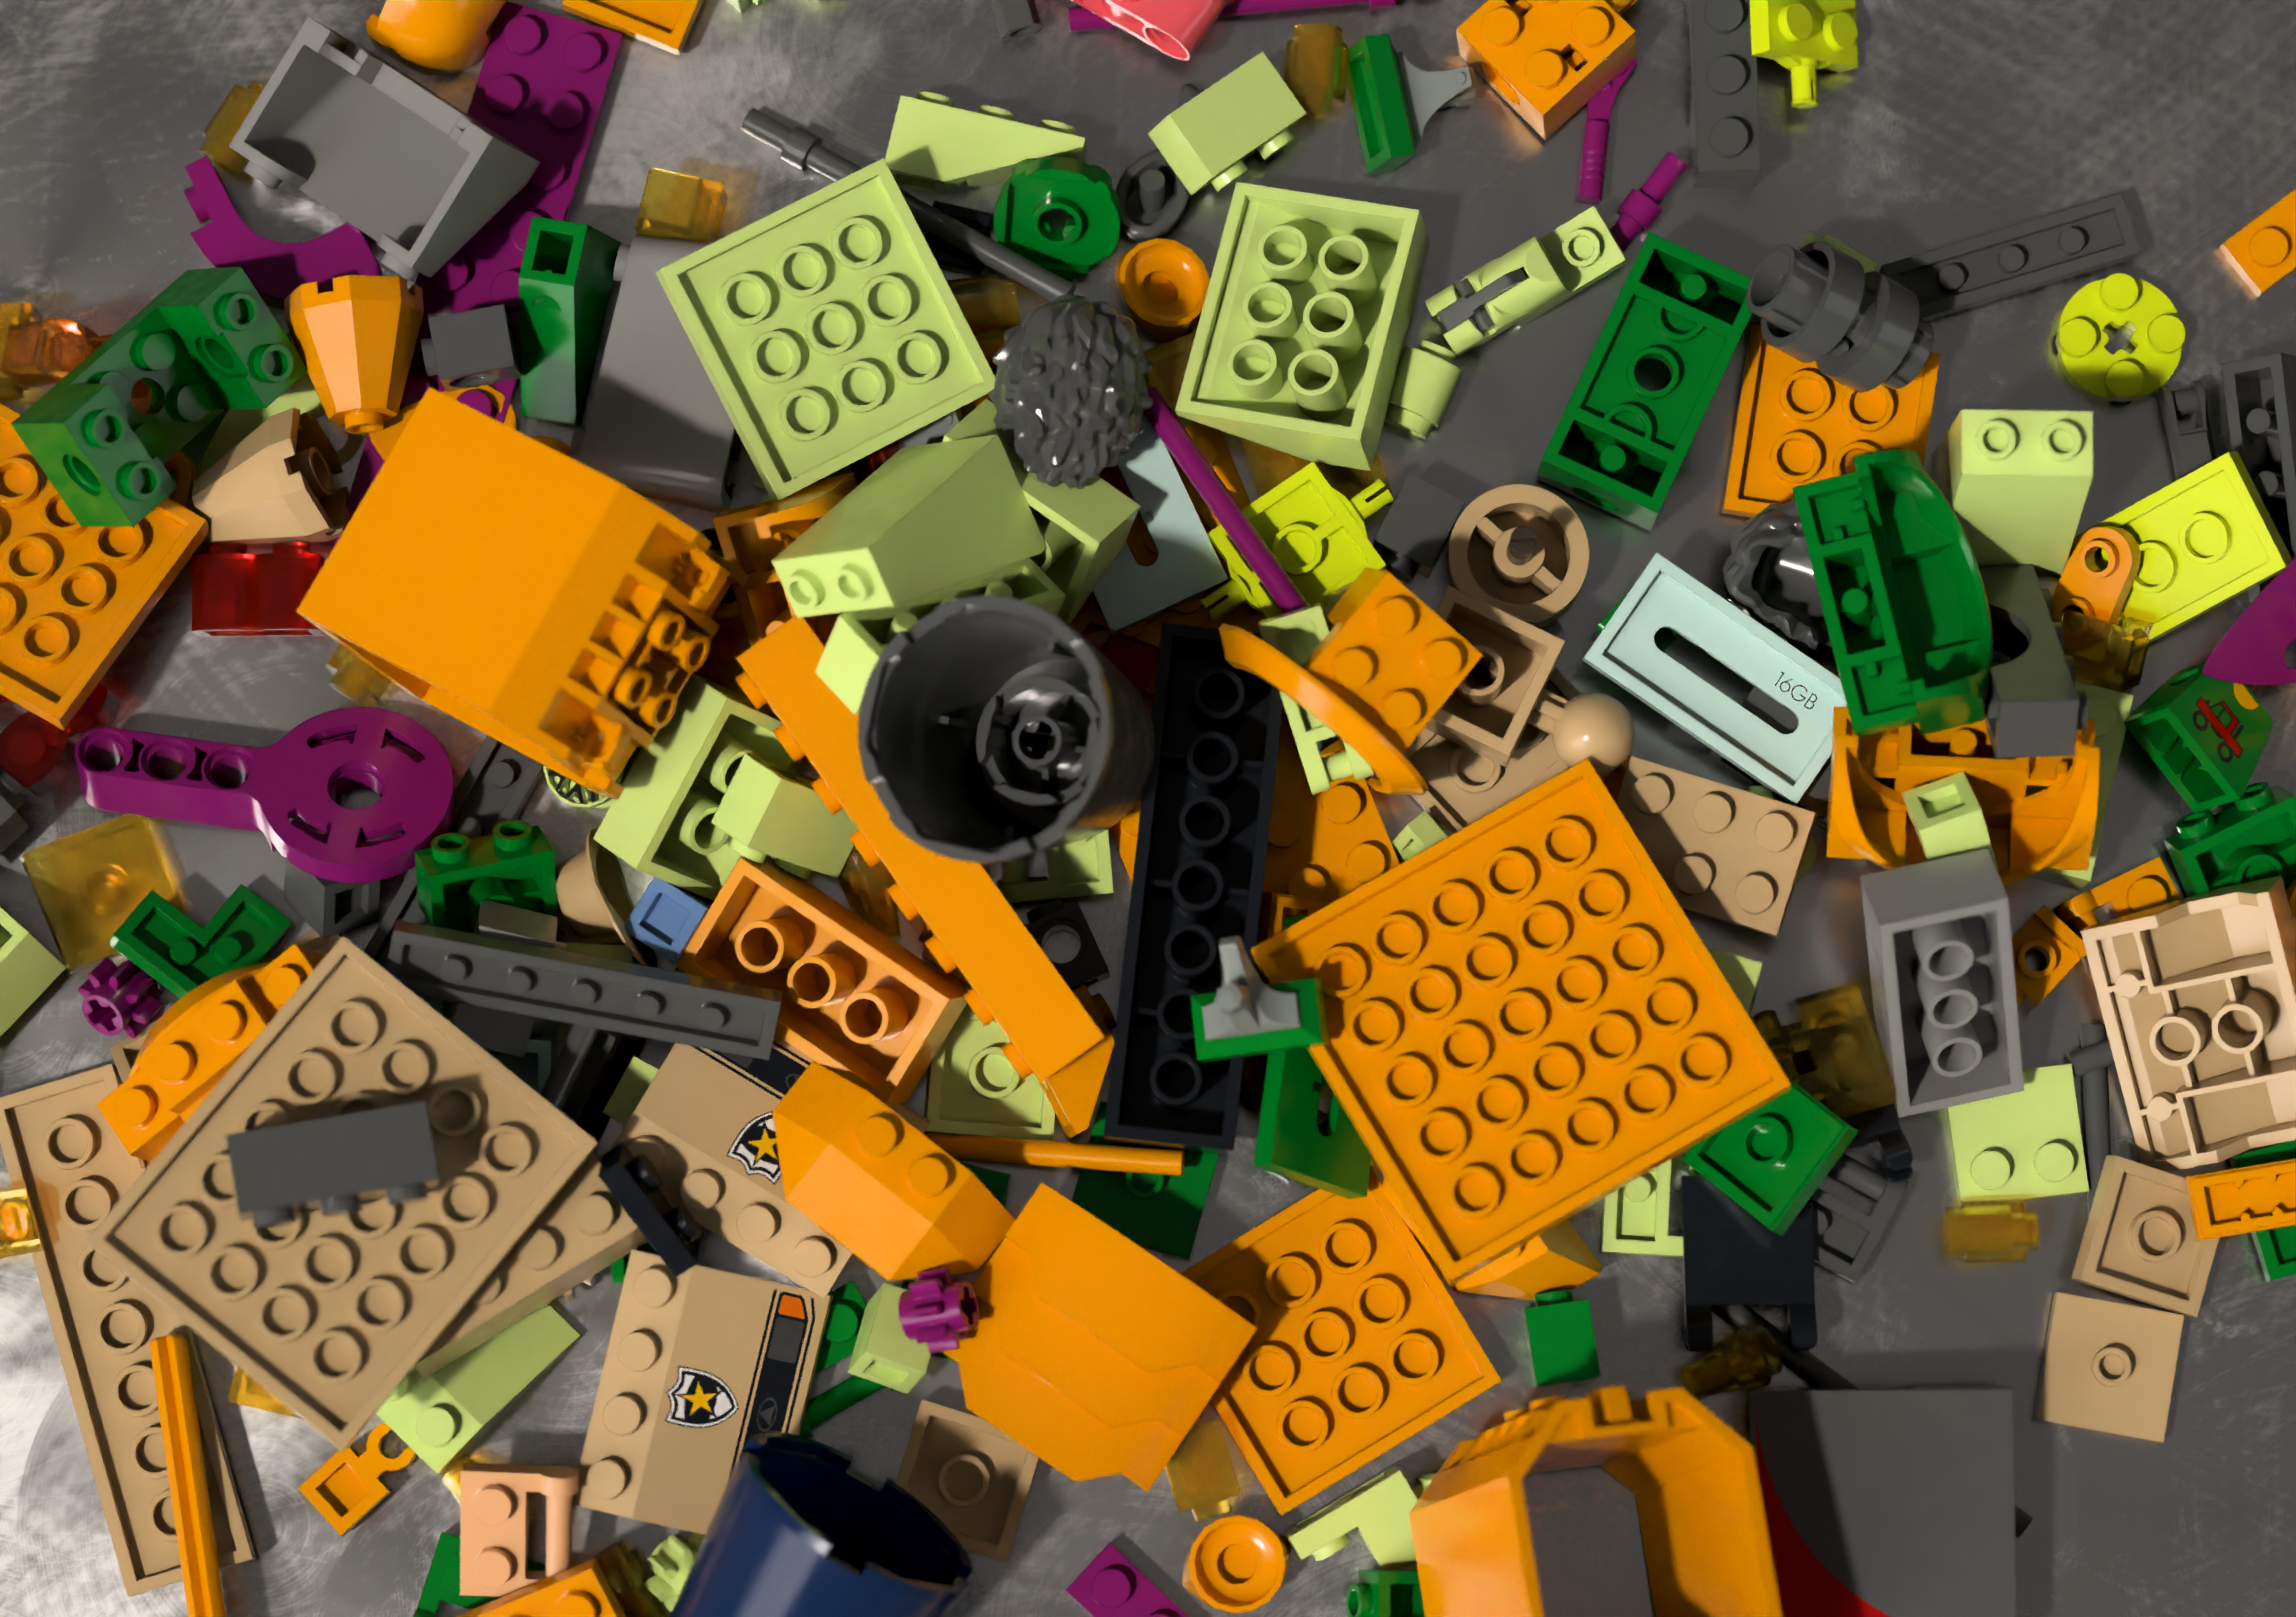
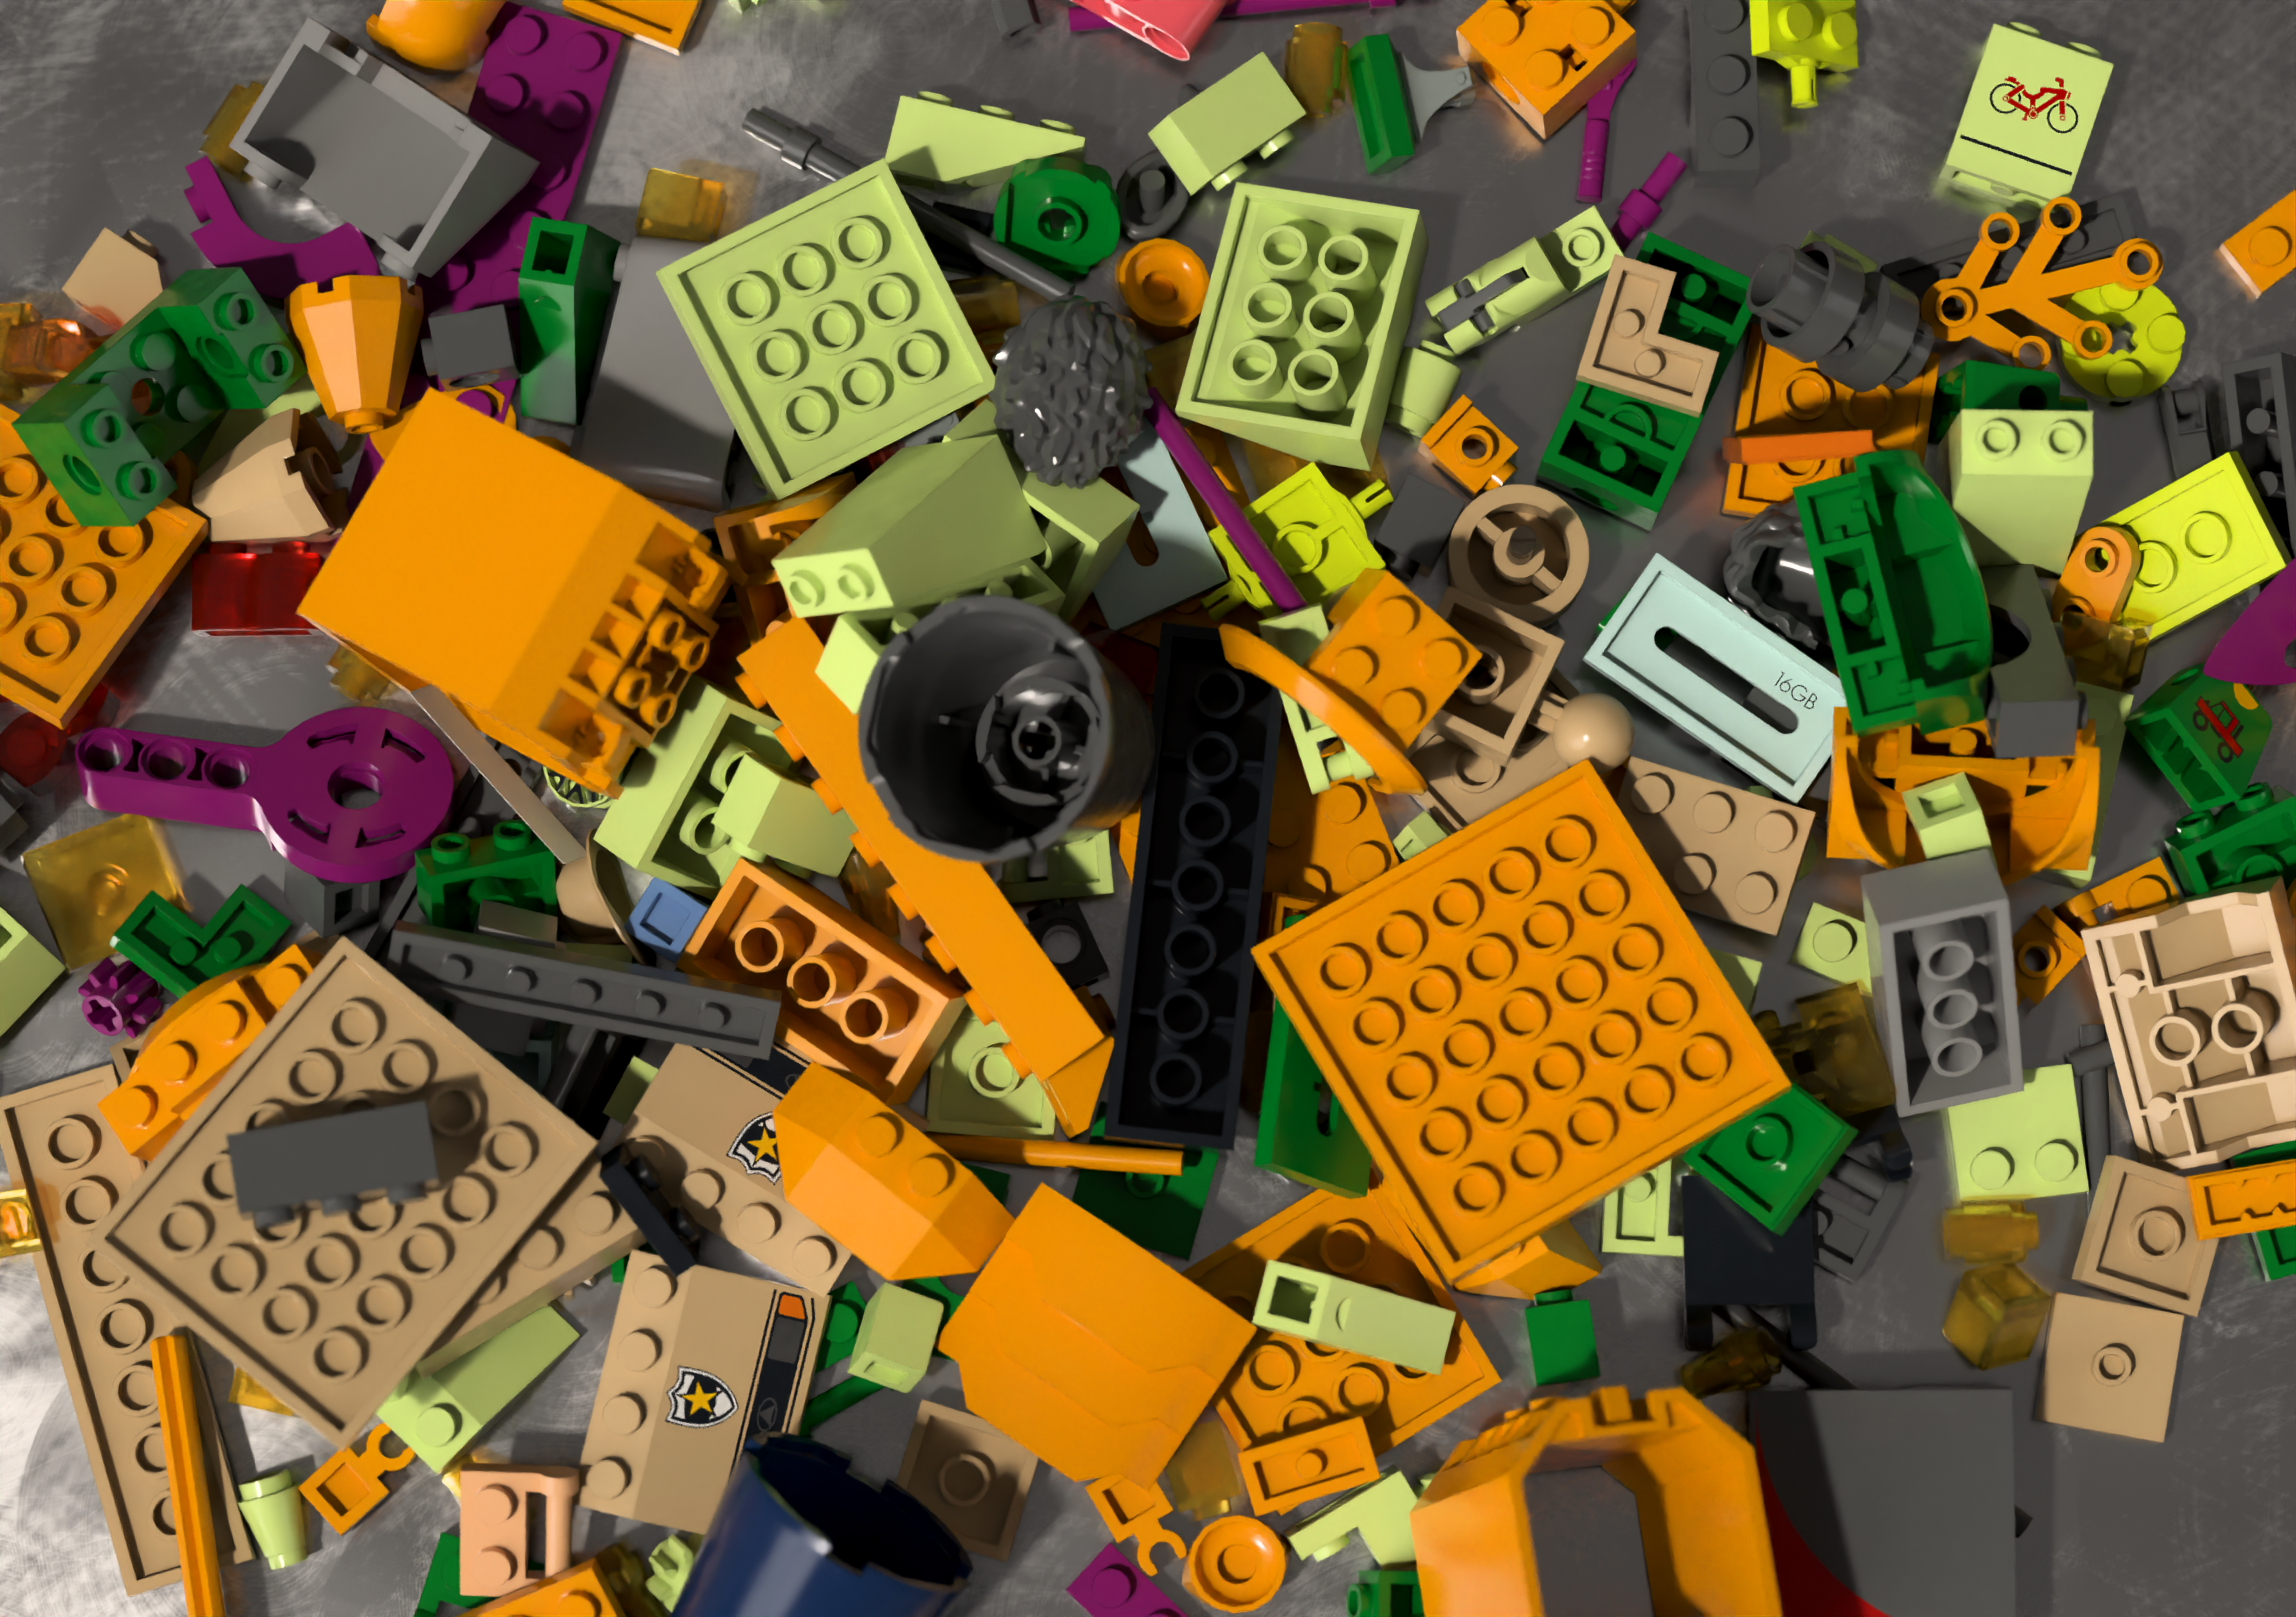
(117, 278): none -> tan slope
(275, 1517): none -> yellowish green cone
(499, 774): none -> white sticker
(938, 1310): magenta gear -> none
(1134, 1511): none -> light orange plate
(1256, 1017): piece -> none
(1308, 1466): none -> light orange plate
(1353, 1317): none -> yellowish green slope
(1444, 450): none -> light orange brick
(1630, 354): none -> tan plate
(1797, 446): none -> orange tile
(1833, 948): none -> yellowish green plate
(1995, 387): none -> green torso
(1996, 1315): none -> clear yellow panel
(2027, 117): none -> yellowish green panel
(2029, 290): none -> light orange plant

